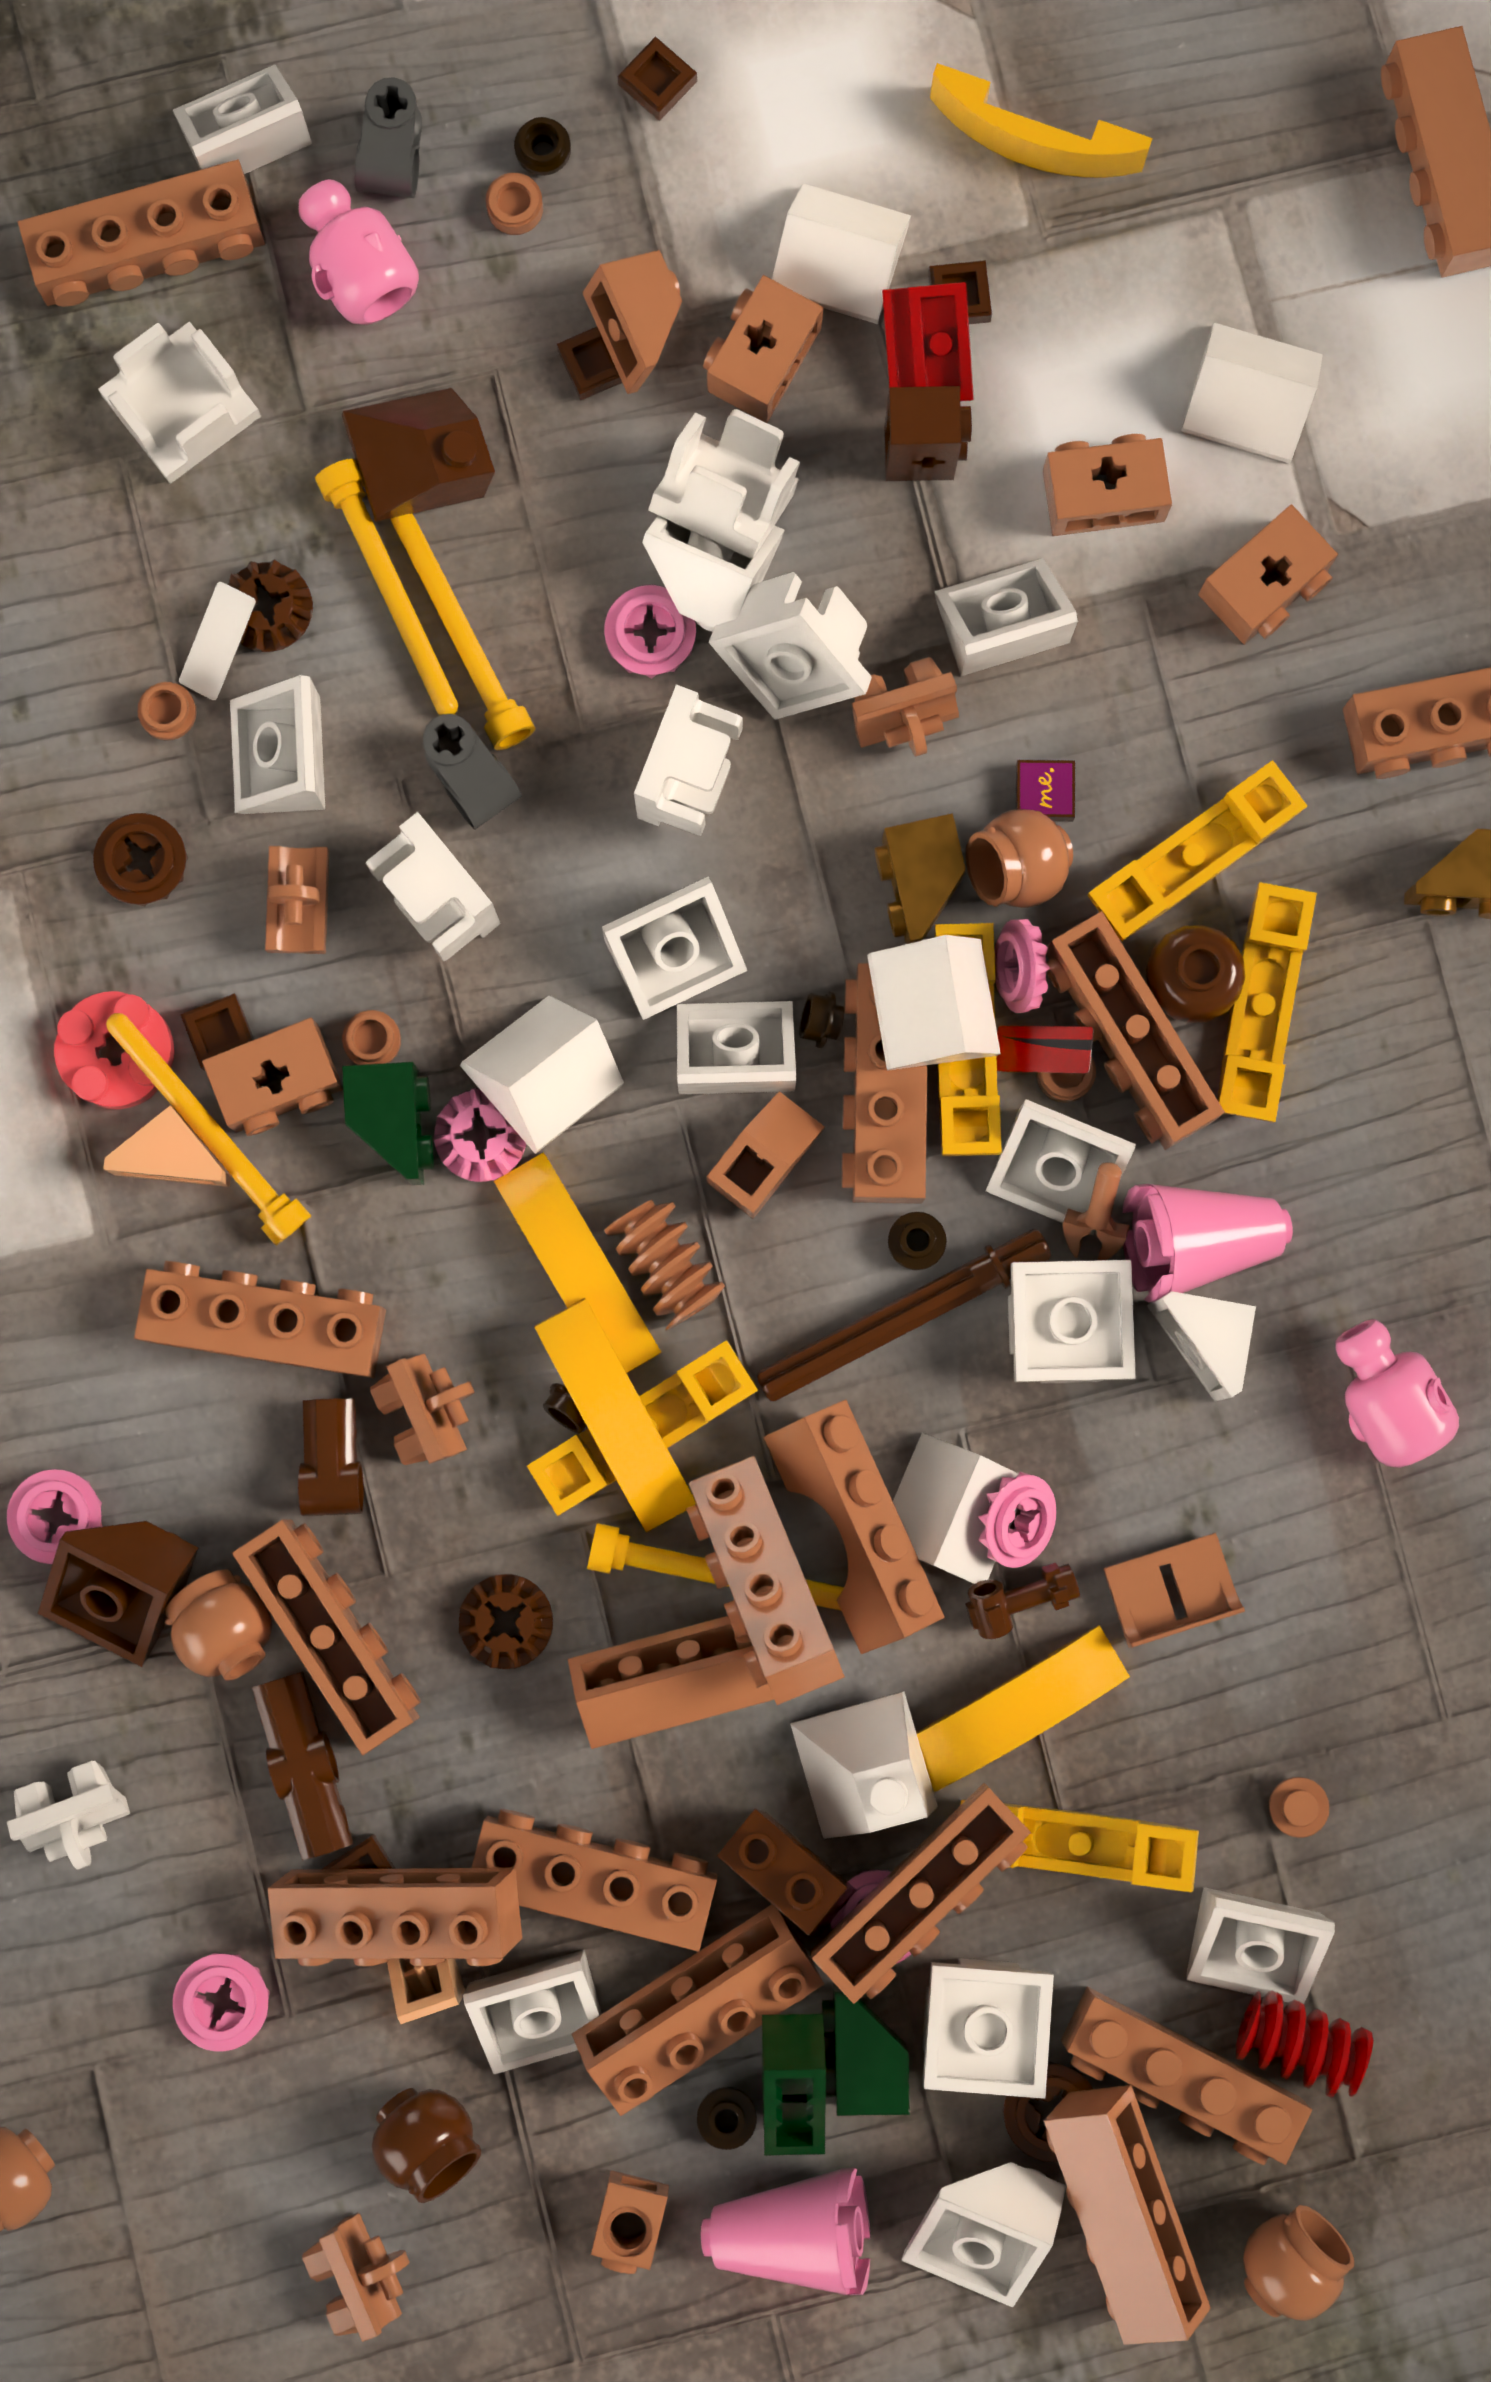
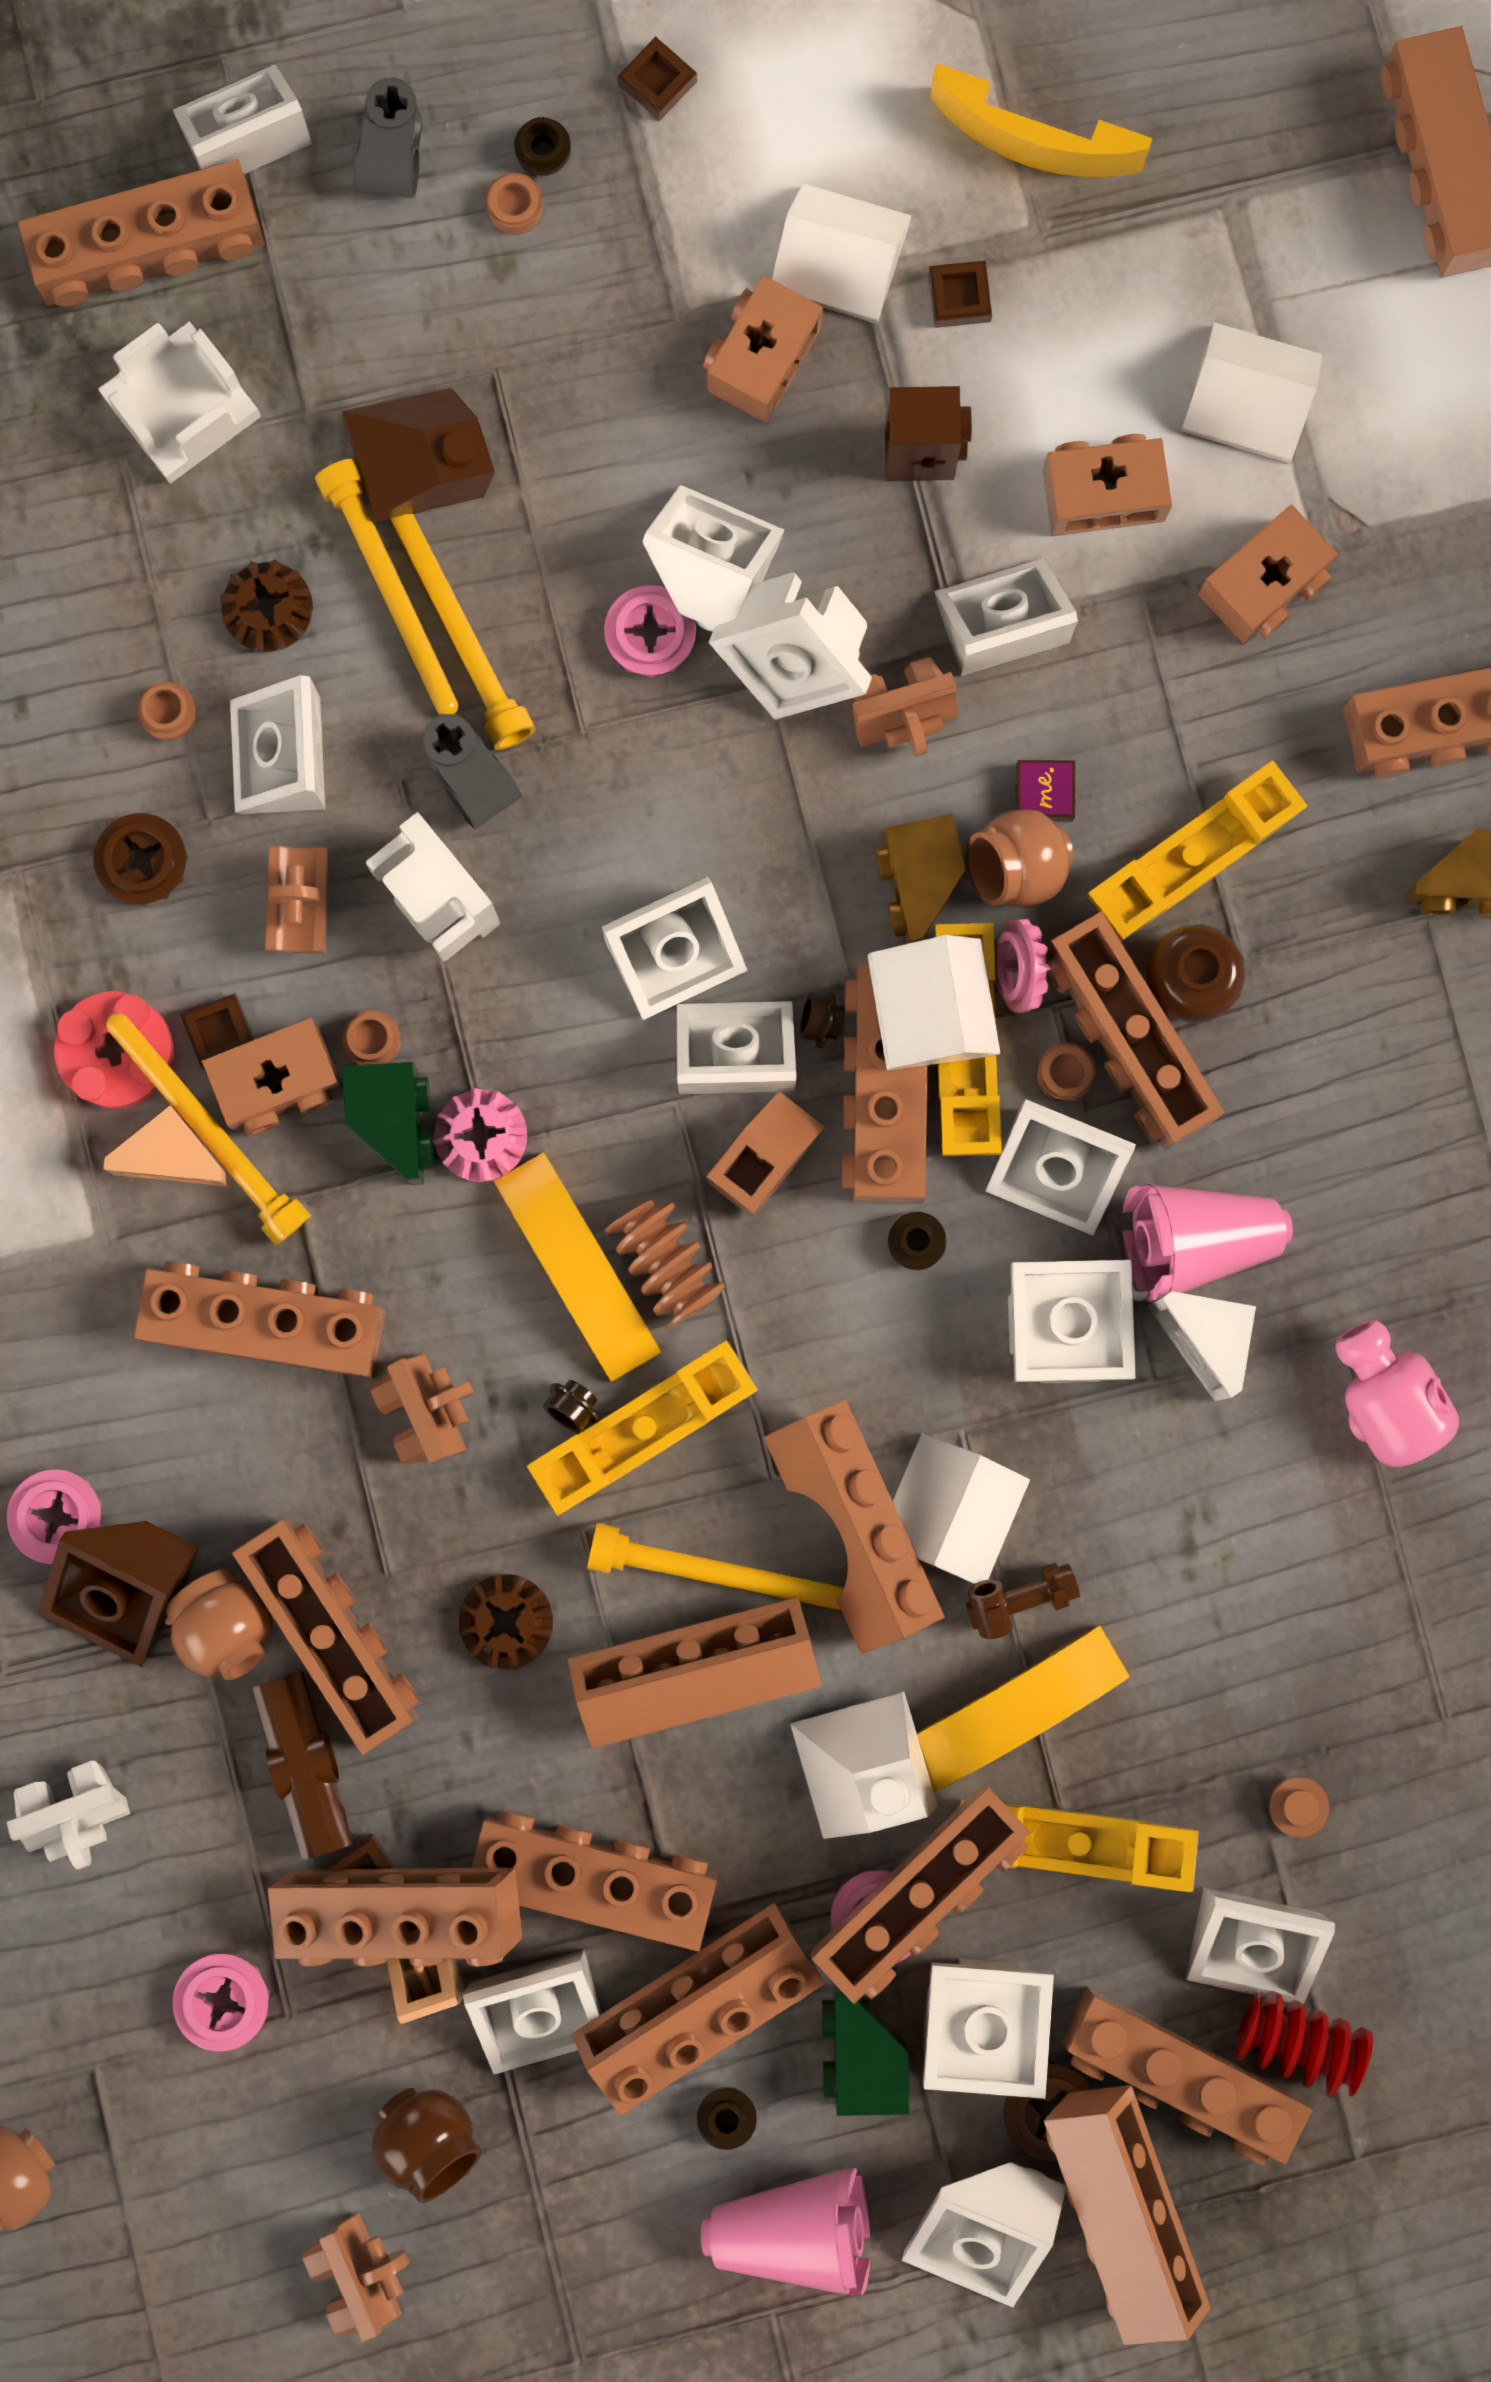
(217, 640): white sticker -> none
(331, 1475): reddish brown piece -> none
(356, 256): bright pink piece -> none
(545, 1071): white slope -> none
(588, 363): reddish brown tile -> none
(615, 1415): yellow slope -> none
(634, 311): nougat slope -> none
(636, 2196): nougat brick -> none
(686, 763): white panel -> none
(727, 485): white panel -> none
(765, 1580): nougat brick -> none
(786, 1873): reddish brown brick -> none
(793, 2084): dark green brick -> none
(901, 1315): reddish brown axle -> none
(929, 337): red plate -> none
(1032, 1527): bright pink gear -> none
(1044, 1049): red sticker -> none
(1098, 1216): nougat bar -> none
(1201, 1584): nougat piece -> none
(1262, 1015): yellow slope -> none
(1296, 2264): nougat piece -> none

